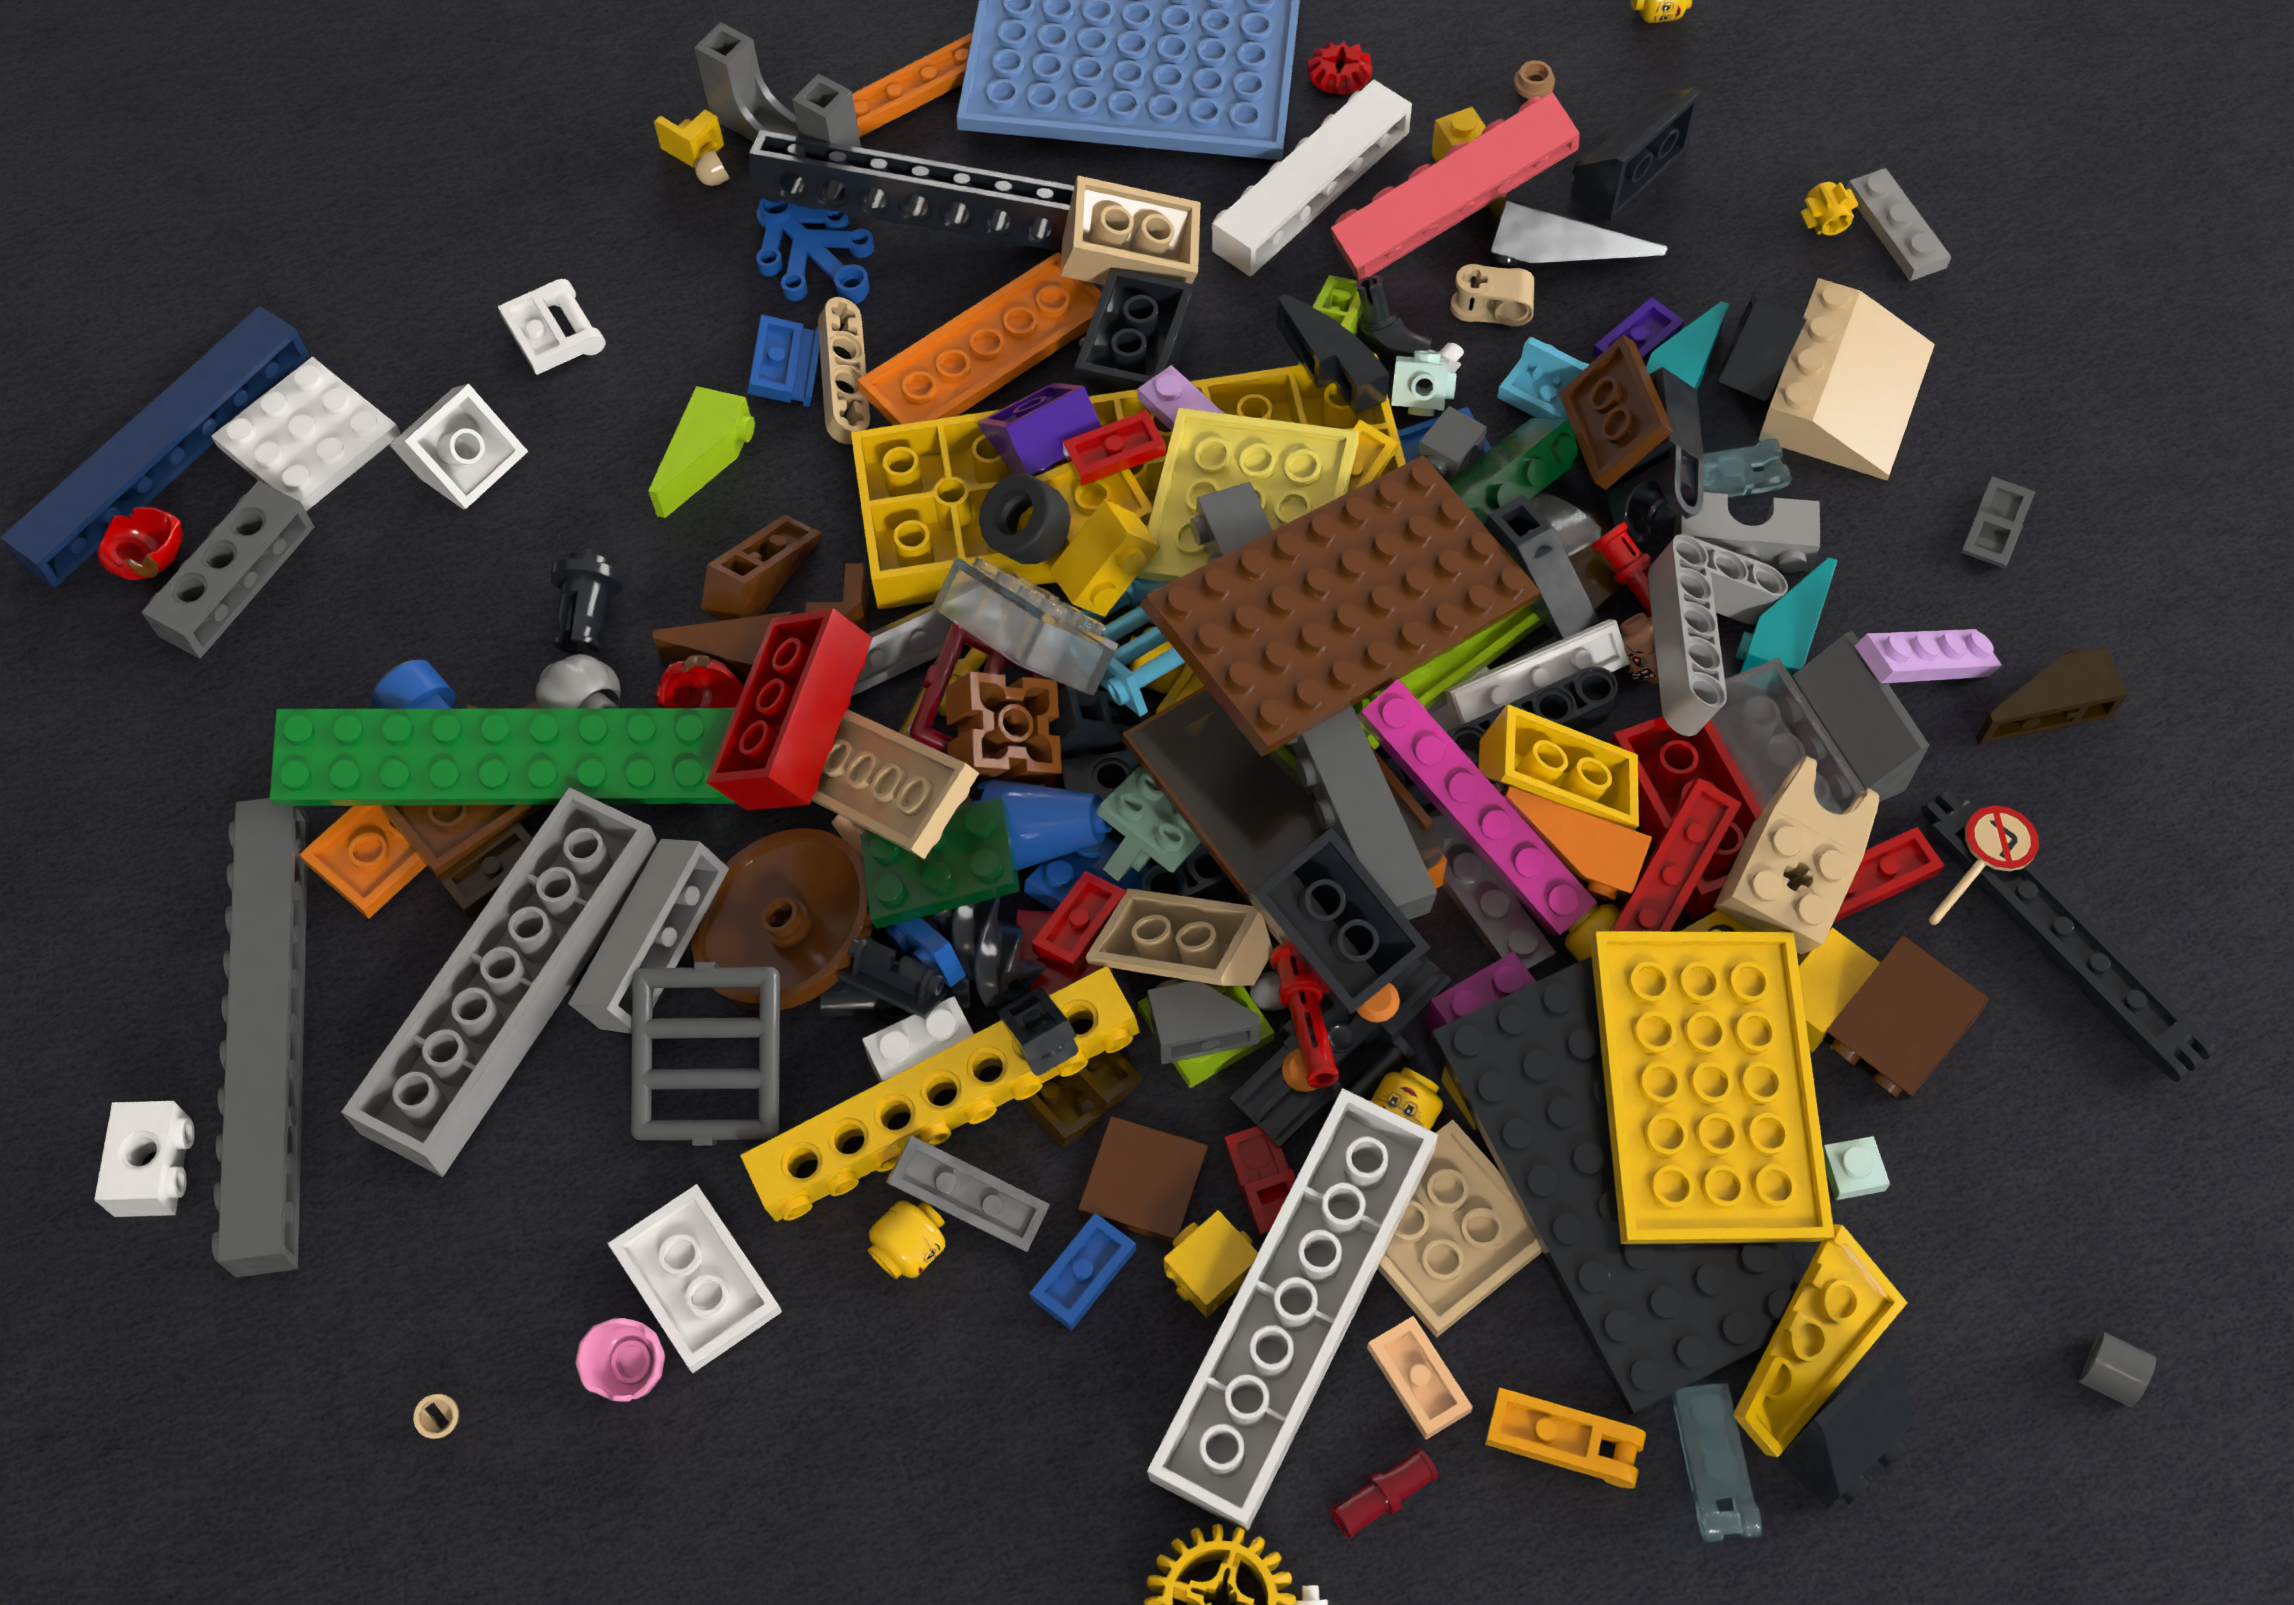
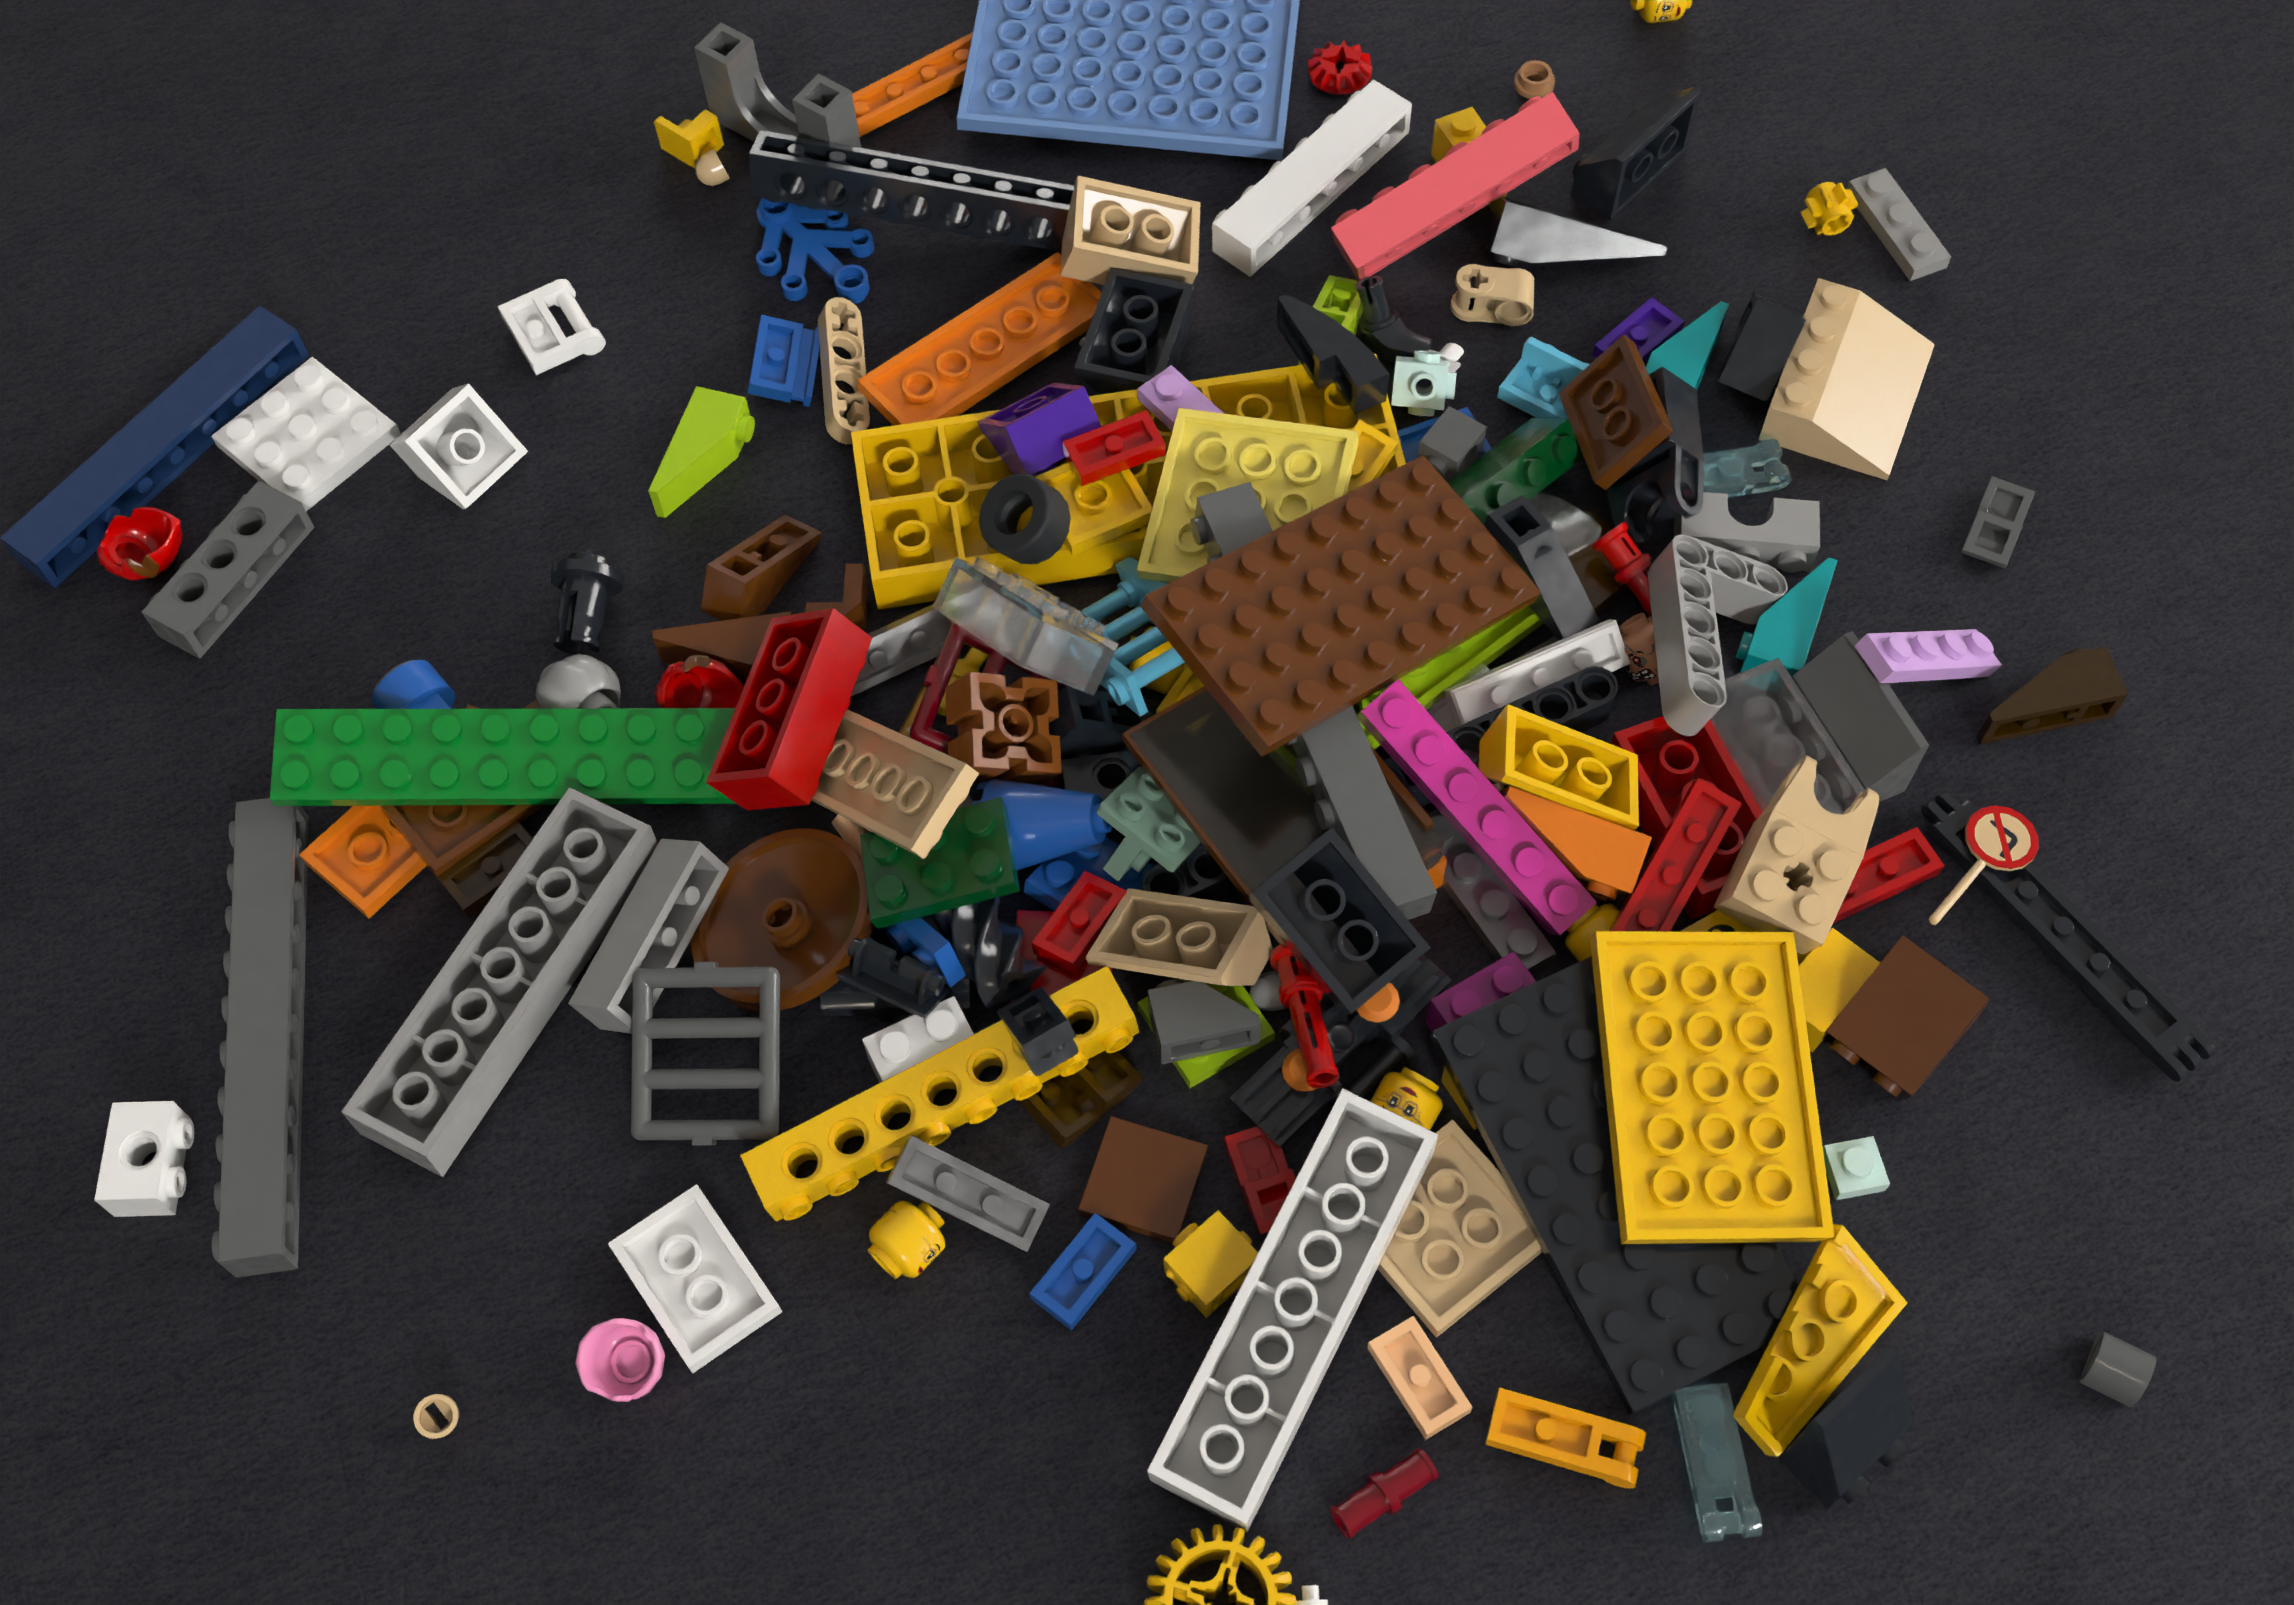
(1104, 558): yellow brick -> none

